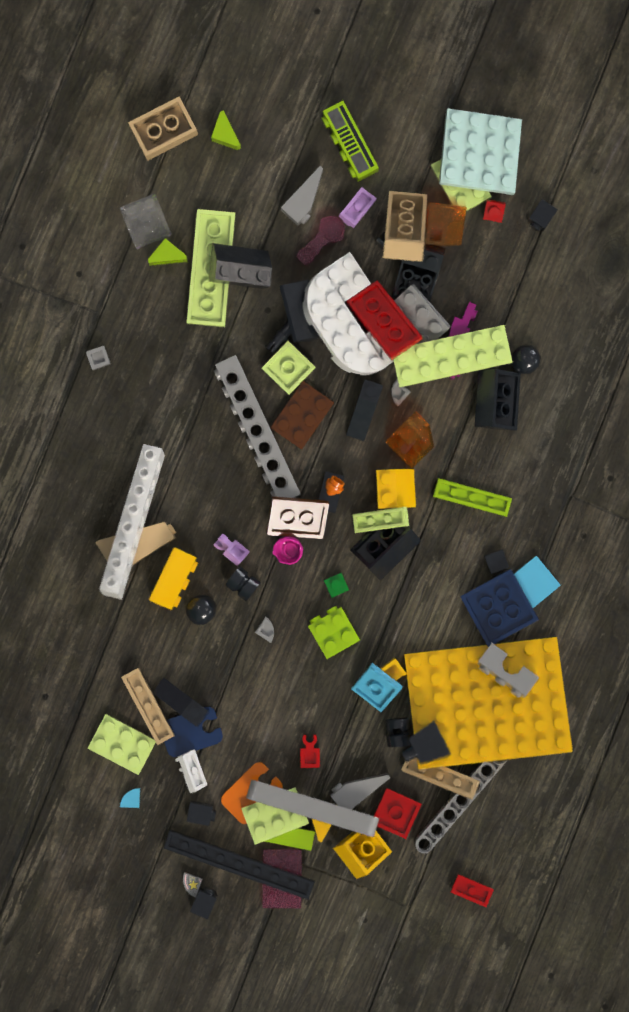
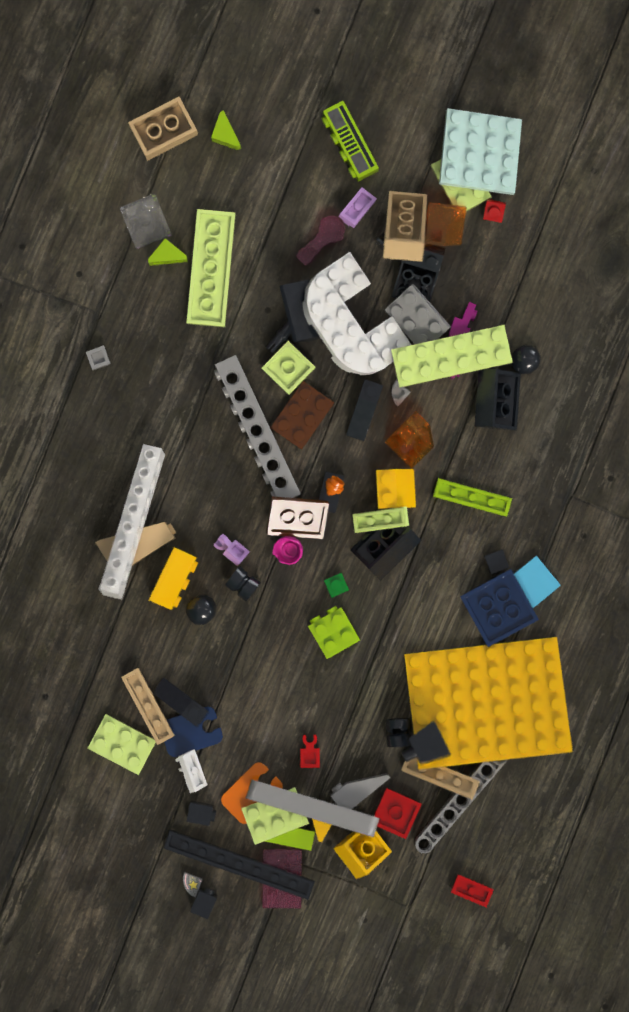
(131, 799): medium azure tile -> none
(240, 266): slope -> none
(266, 630): light grey tile -> none
(301, 202): light grey slope -> none
(376, 687): medium azure tile -> none
(384, 320): red tile -> none
(393, 669): yellow panel -> none
(519, 683): light grey arch -> none
(542, 216): black brick -> none

